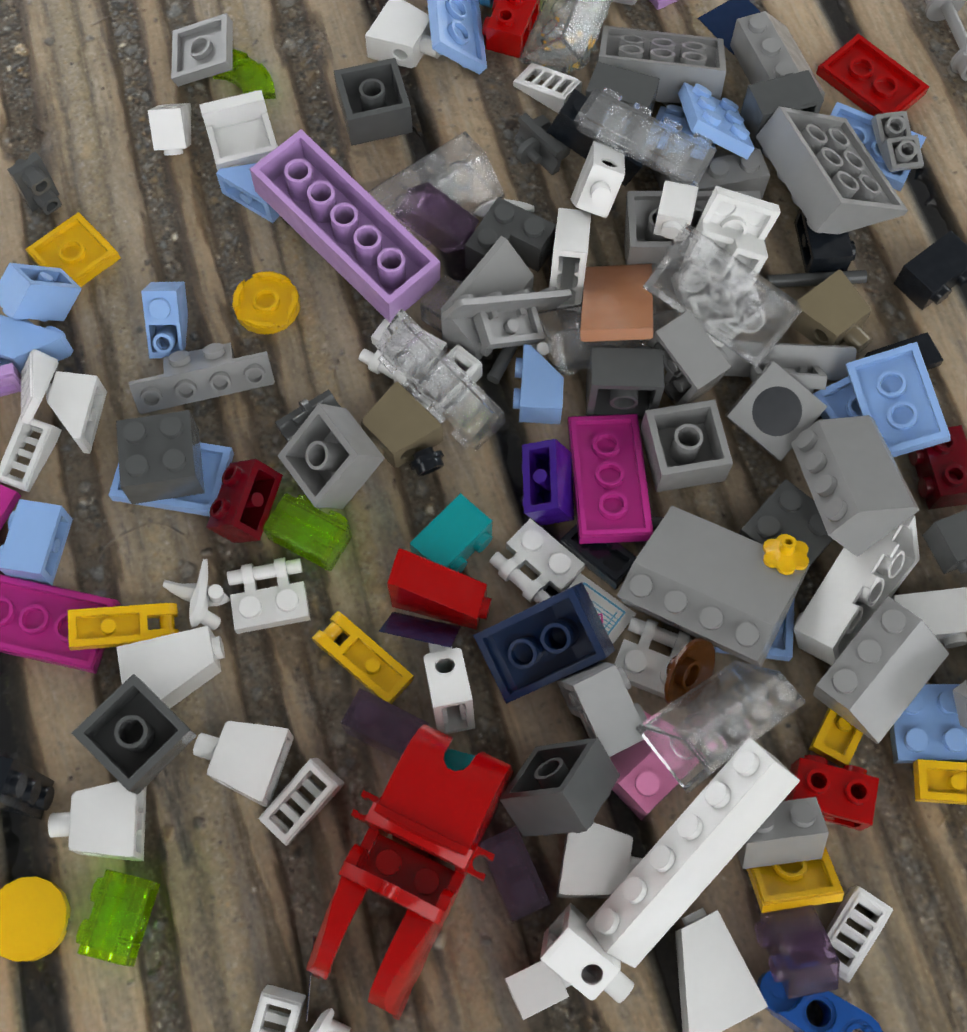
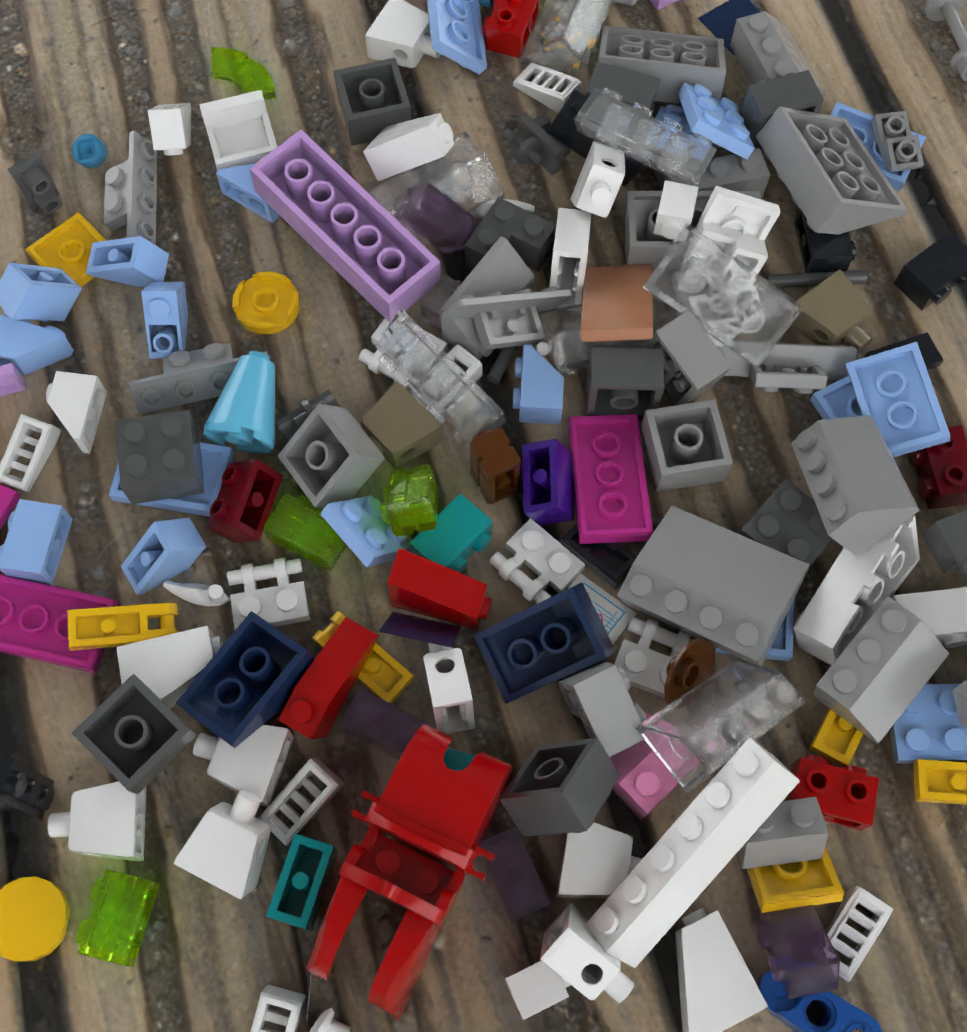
(34, 382): white slope -> none
(89, 151): none -> dark azure tile
(128, 261): none -> light blue slope
(133, 191): none -> light grey bracket
(162, 554): none -> light blue slope
(199, 602): white bar -> none
(202, 50): light grey tile -> none
(228, 846): none -> white torso
(246, 407): none -> medium azure cone
(246, 680): none -> dark blue slope
(303, 882): none -> teal brick
(329, 680): none -> red slope
(363, 530): none -> light blue plate
(408, 145): none -> white slope
(410, 500): none -> clear neon green brick
(427, 461): black plate -> none
(494, 465): none -> reddish brown brick
(775, 410): light grey tile -> none
(785, 554): yellow plant -> none
(871, 78): red tile -> none

